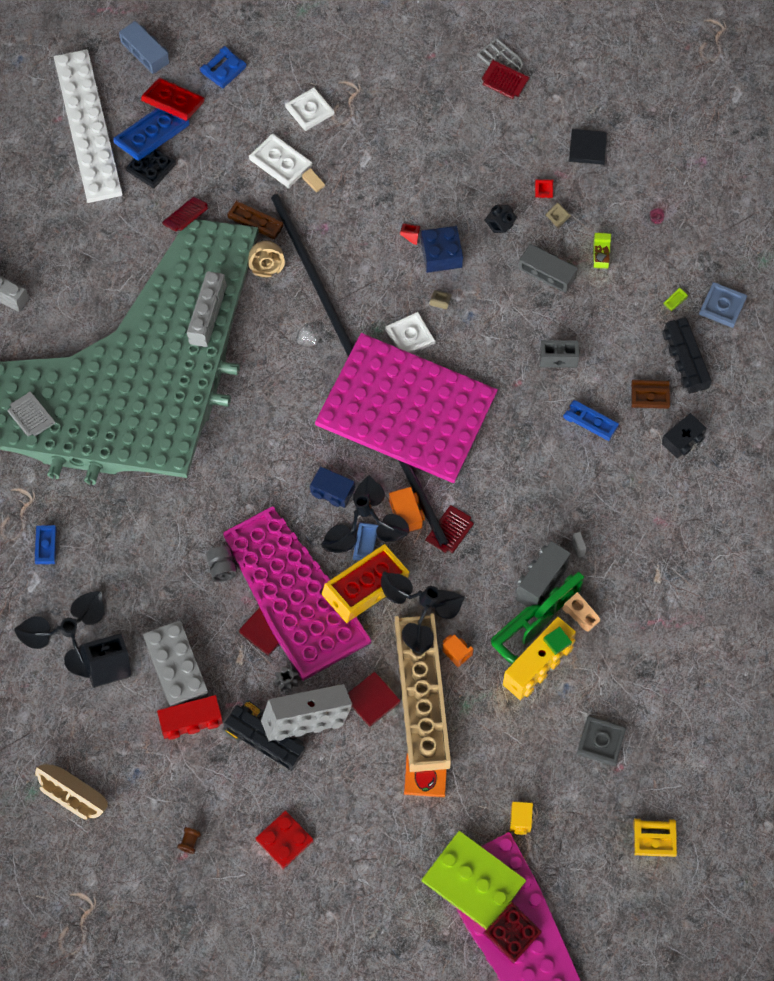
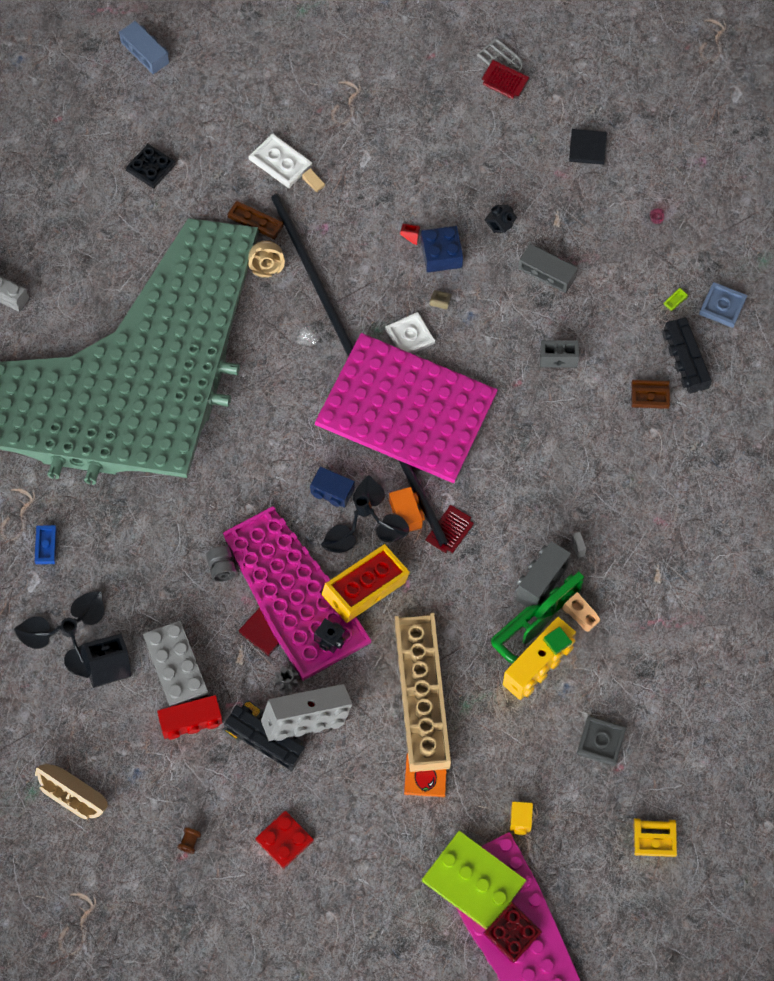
(30, 415): light grey window -> none
(87, 126): white plate -> none
(149, 133): blue tile -> none
(172, 99): red tile -> none
(185, 214): dark red window -> none
(206, 309): light grey brick -> none
(227, 71): blue plate -> none
(309, 109): white tile -> none
(330, 636): none -> black brick
(365, 540): medium blue tile -> none
(372, 699): dark red tile -> none
(446, 605): black plant -> none
(456, 650): orange brick -> none
(543, 188): red slope -> none
(558, 215): dark tan tile -> none
(591, 420): blue plate -> none
(601, 250): lime leg -> none
(684, 435): black brick -> none

